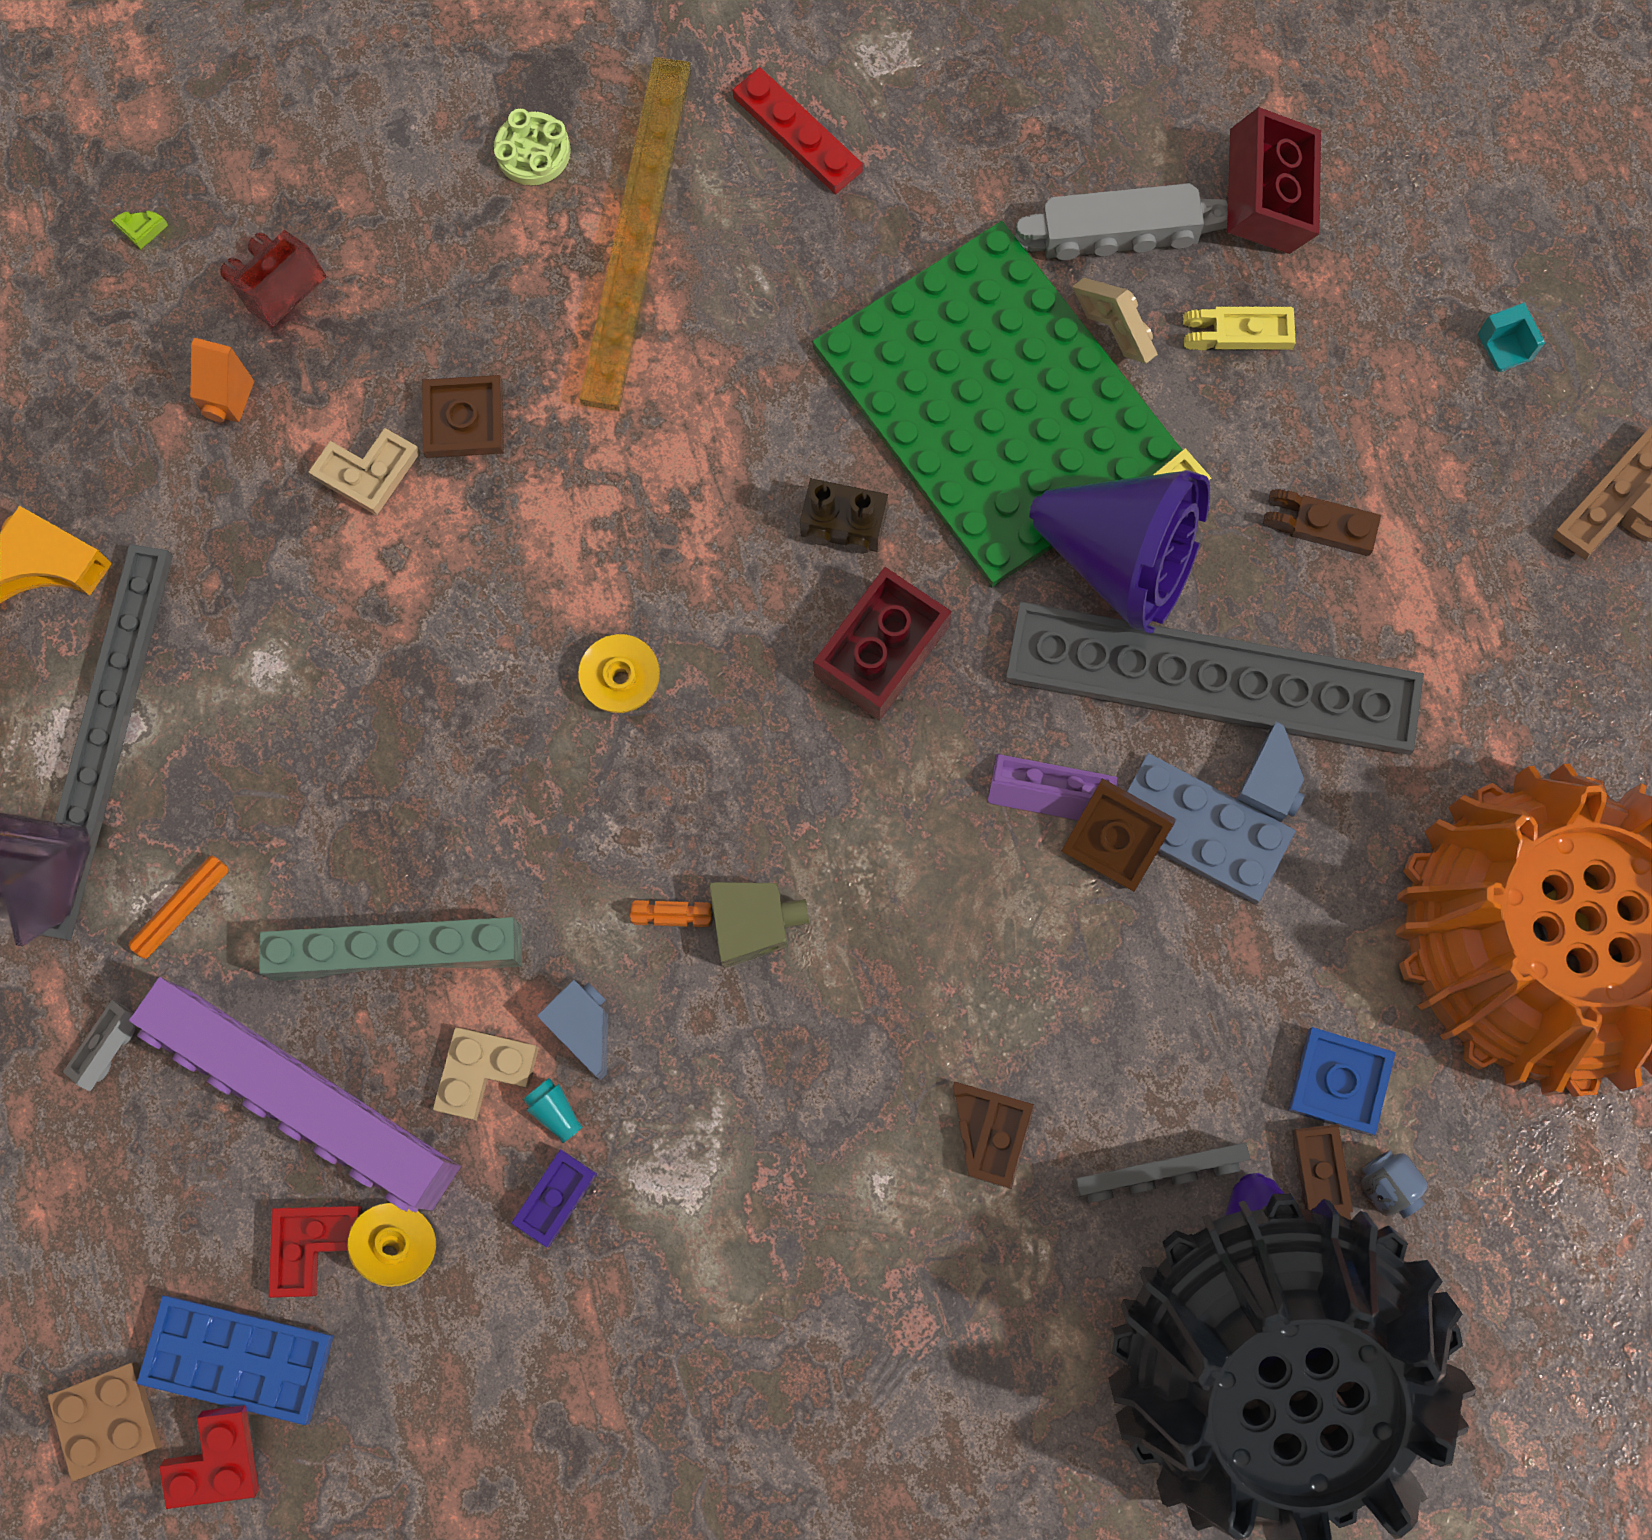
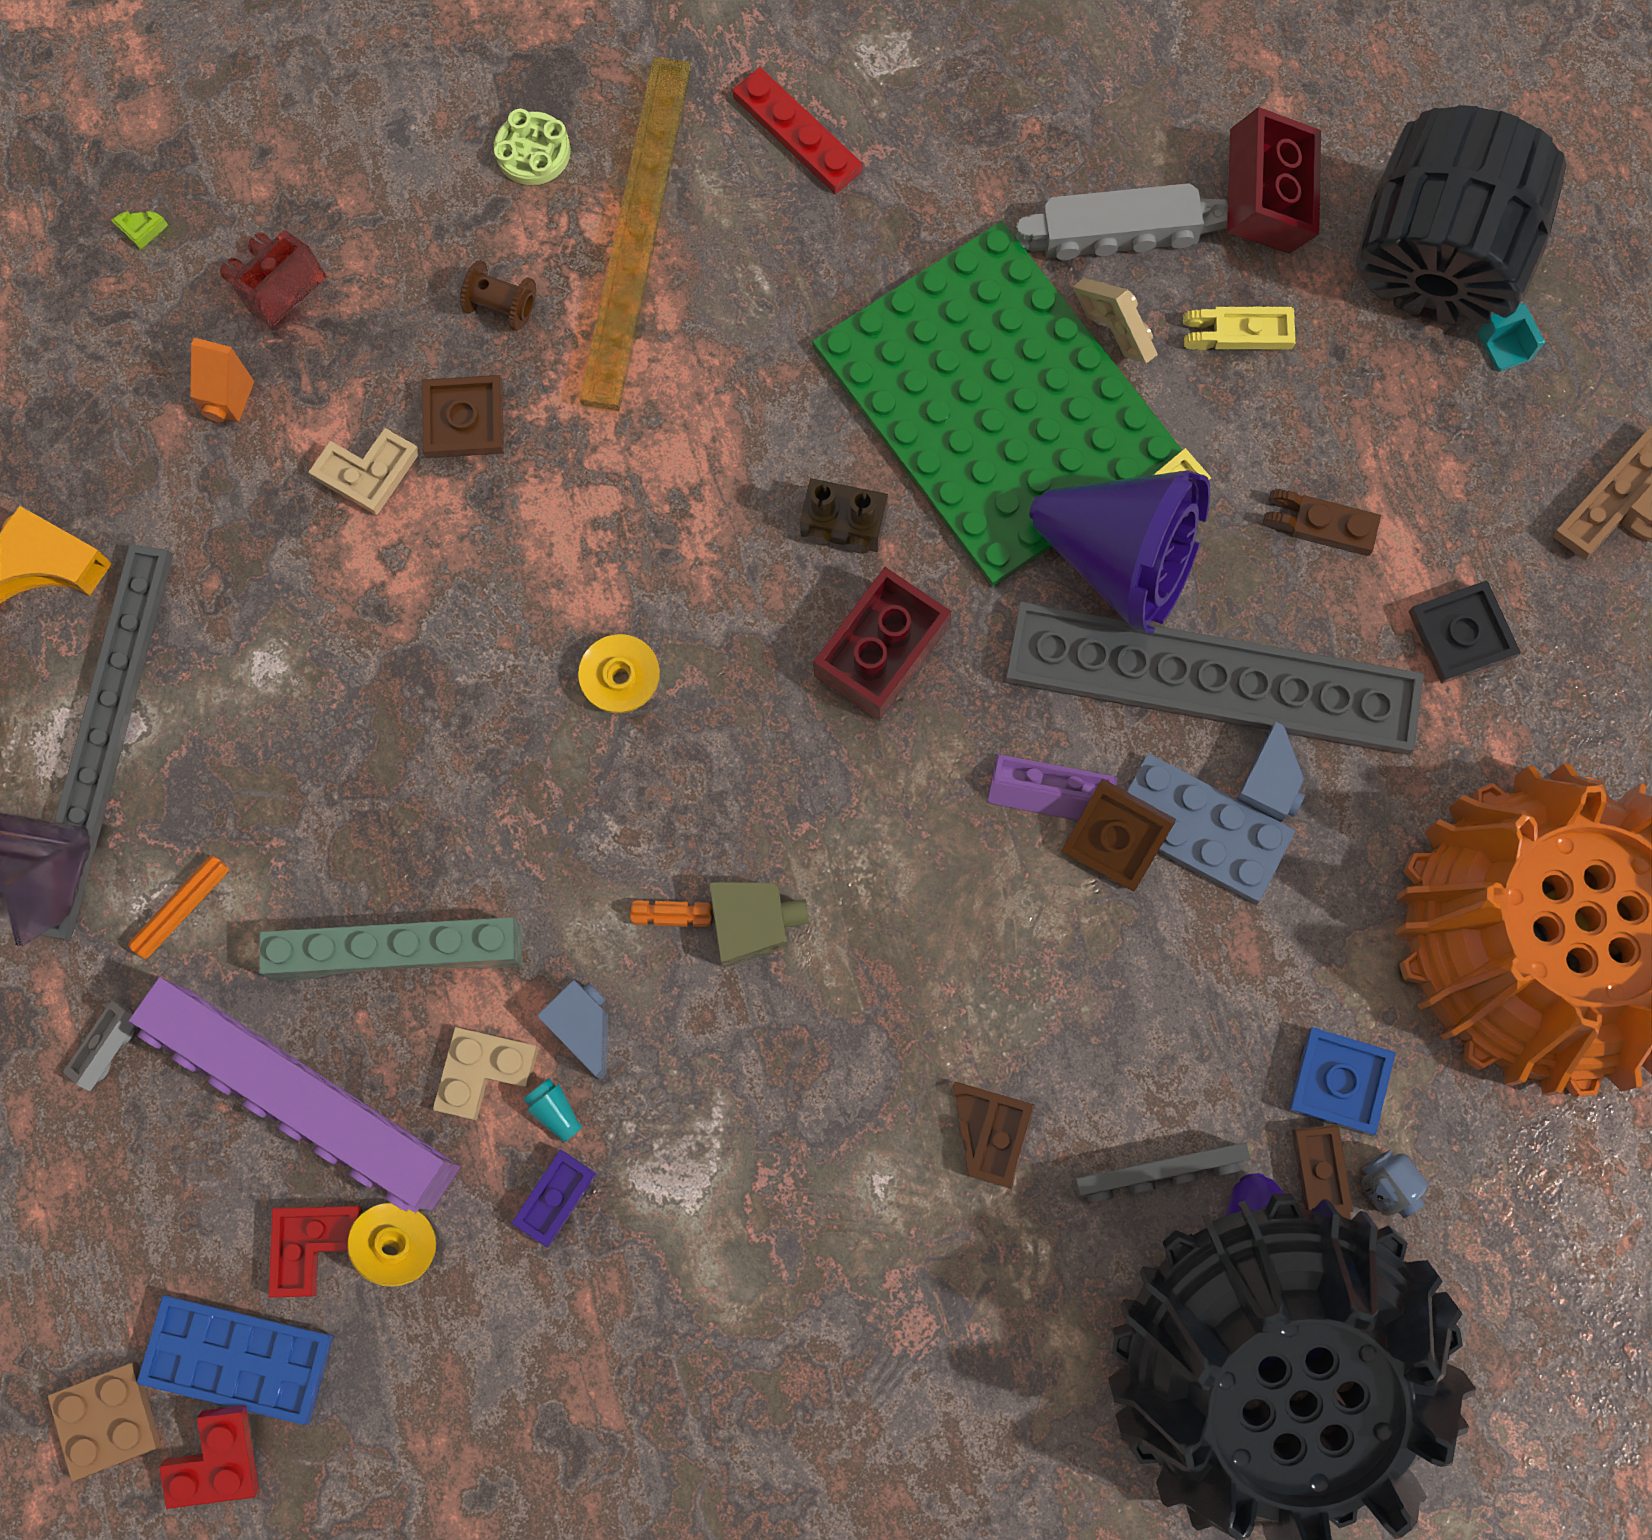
(497, 295): none -> reddish brown hose
(1462, 214): none -> black wheel
(1464, 632): none -> black plate

